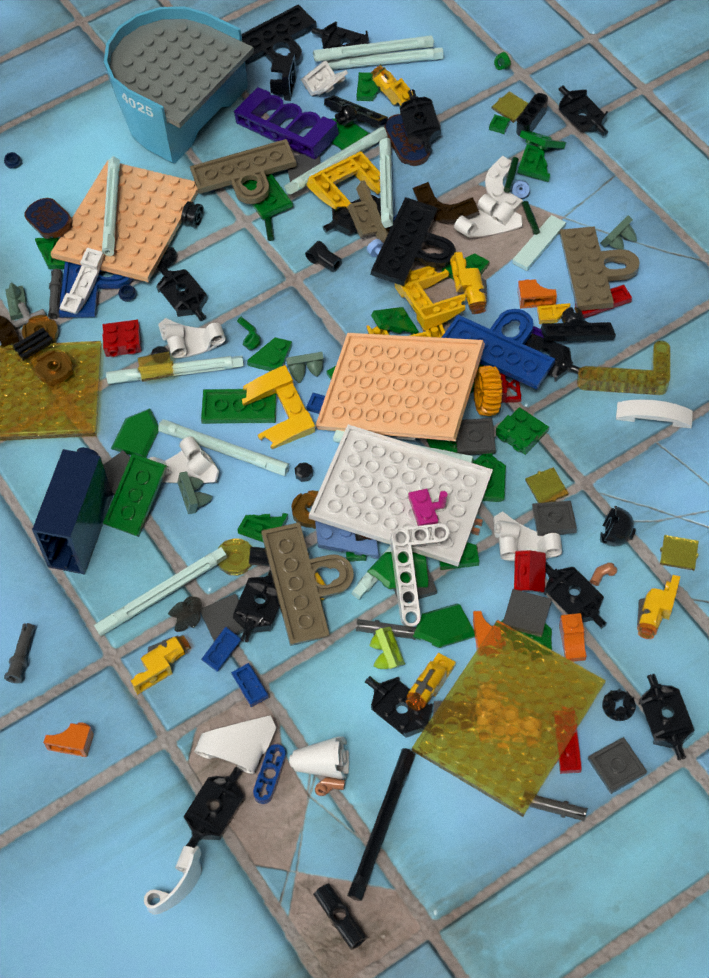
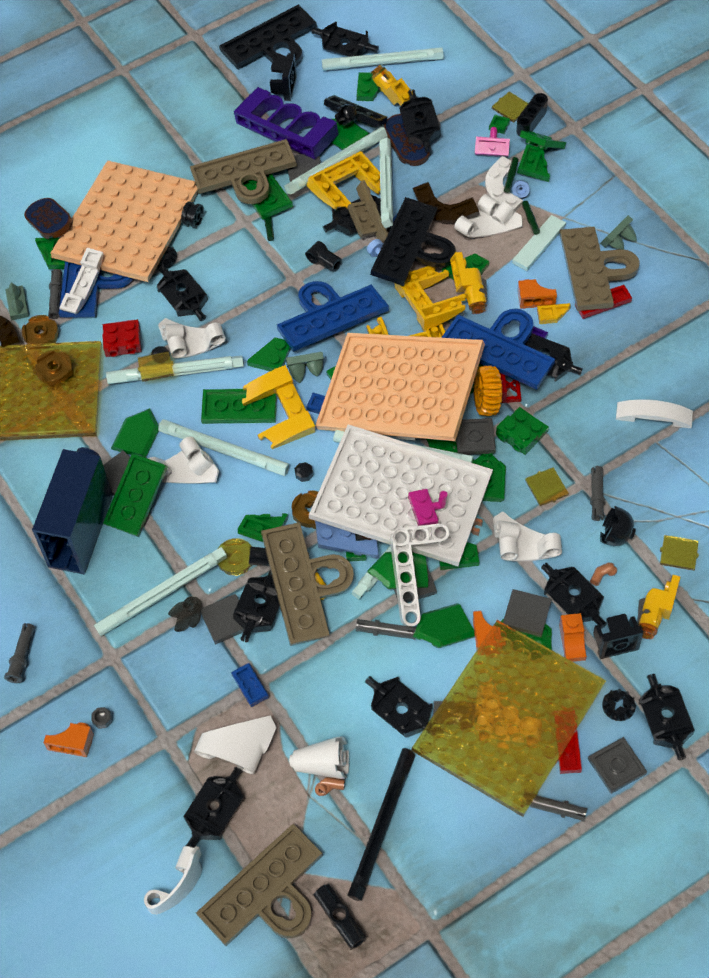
(12, 160): dark blue plate -> none
(26, 315): light grey piece -> none
(31, 342): black tile -> none
(101, 717): none -> dark grey tile
(111, 206): light aqua piece -> none
(127, 292): dark blue plate -> none
(157, 662): yellow plate -> none
(174, 74): piece -> none
(192, 499): sand green tile -> none
(221, 649): blue plate -> none
(252, 340): green plate -> none
(259, 785): blue beam -> none
(259, 885): none -> dark tan plate
(322, 79): white bracket -> none
(331, 317): none -> blue plate
(373, 48): light aqua piece -> none
(391, 655): lime tile -> none
(394, 319): green wing -> none
(430, 682): yellow plate -> none
(492, 145): none -> plate
(504, 61): green tile -> none
(529, 571): red panel -> none
(554, 518): dark grey tile -> none
(577, 328): black plate -> none
(578, 102): black plate -> none
(597, 499): none -> dark grey pin
(623, 636): none -> black panel
(652, 381): clear yellow beam -> none

